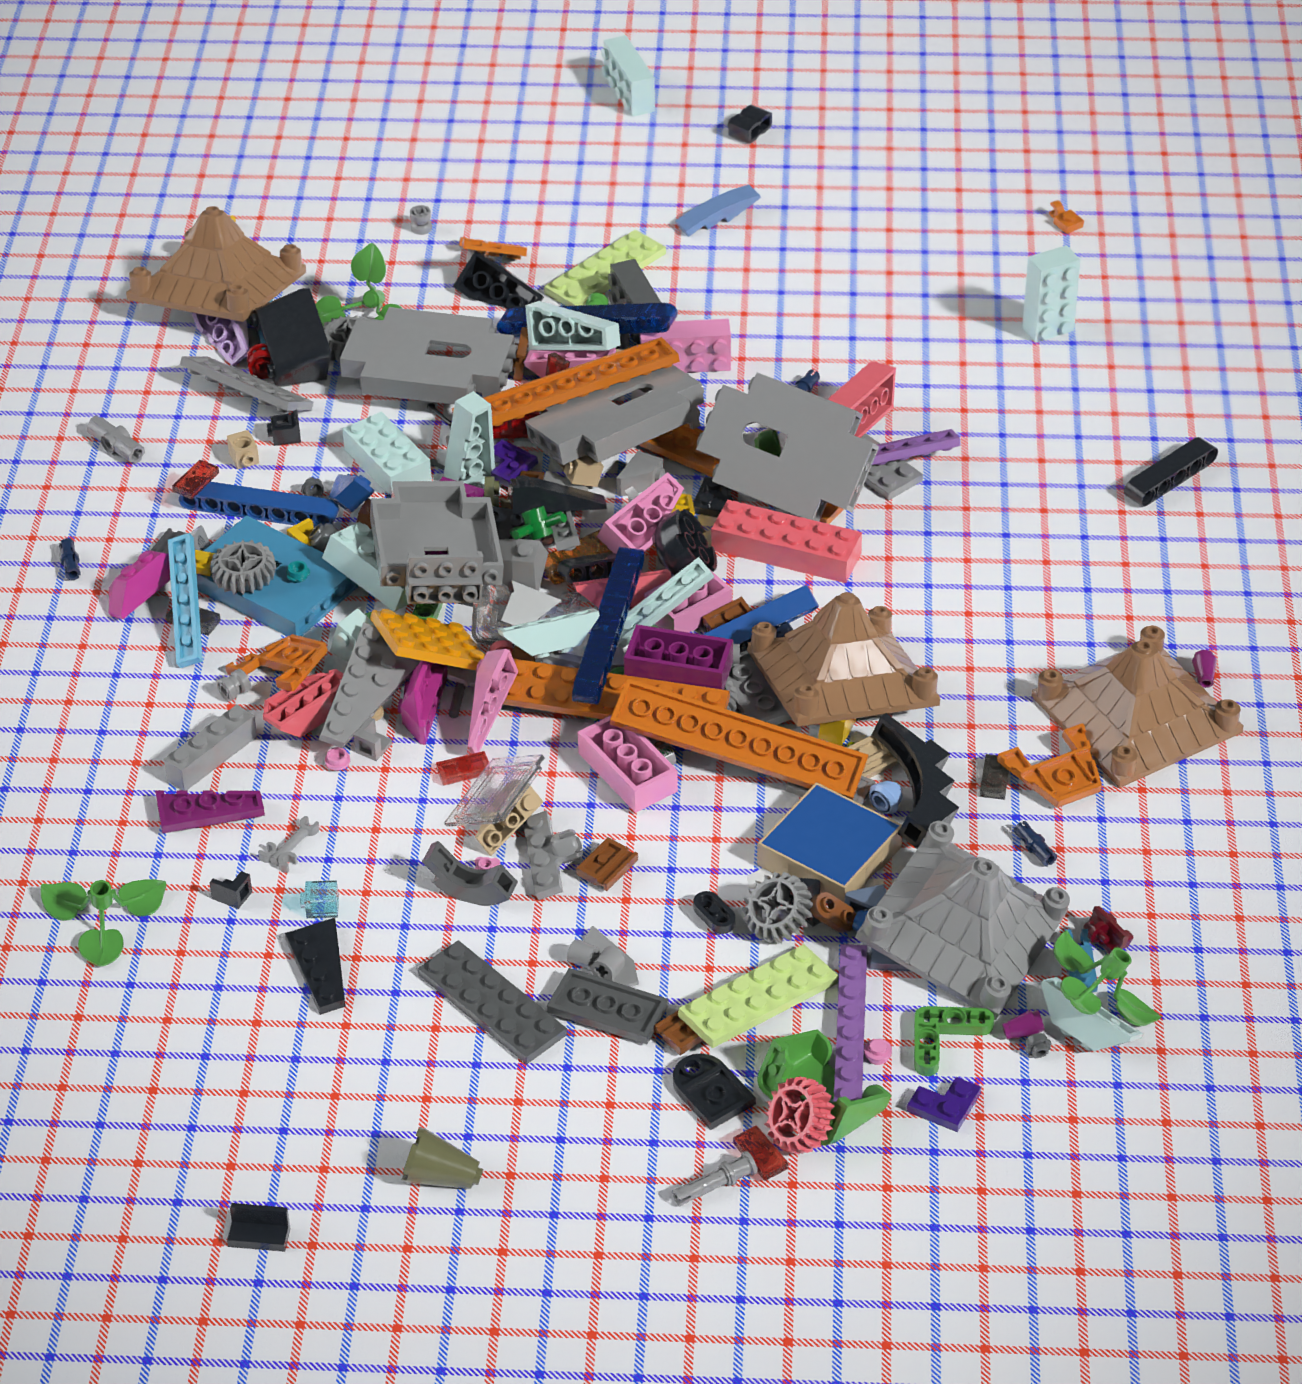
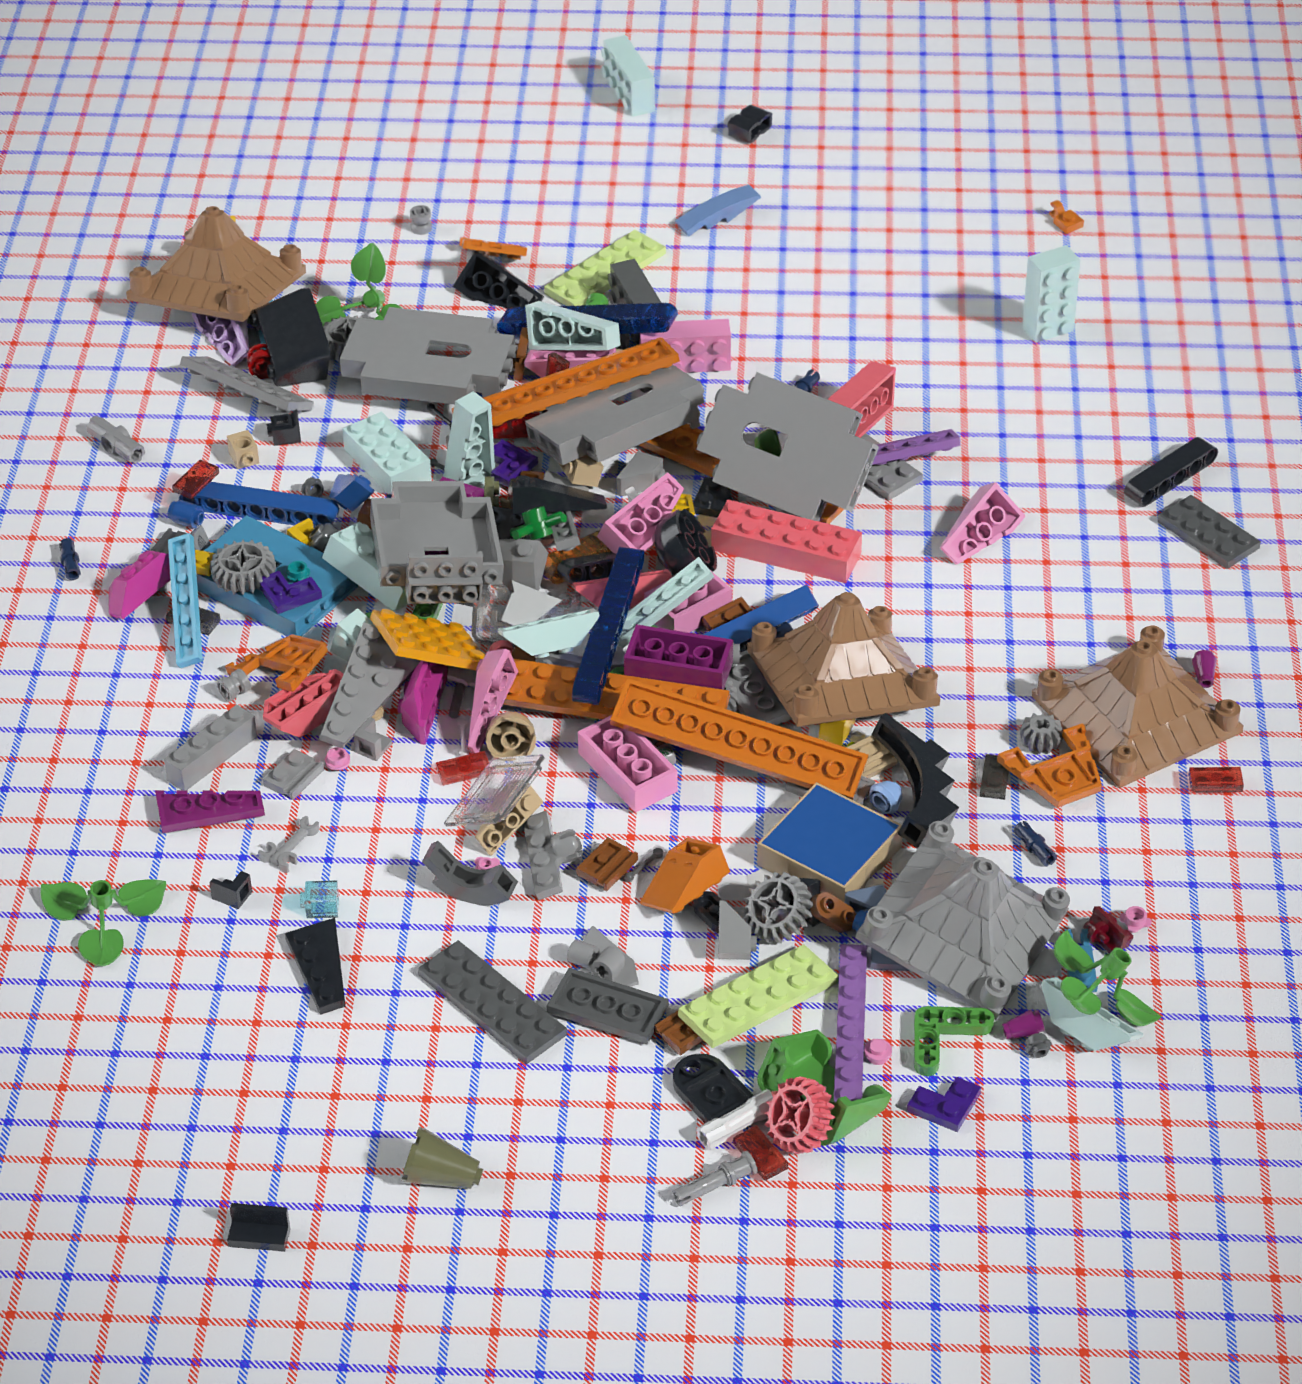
(186, 513): none -> blue brick
(289, 596): none -> dark purple plate
(293, 774): none -> light grey plate
(462, 725): none -> white hinge
(510, 735): none -> tan cylinder
(657, 853): none -> dark grey hinge
(685, 875): none -> orange slope
(720, 1129): none -> white axle
(734, 935): none -> light grey slope
(981, 523): none -> bright pink wedge
(1041, 733): none -> light grey gear
(1135, 919): none -> bright pink plate
(1209, 531): none -> dark grey plate
(1215, 779): none -> clear red plate

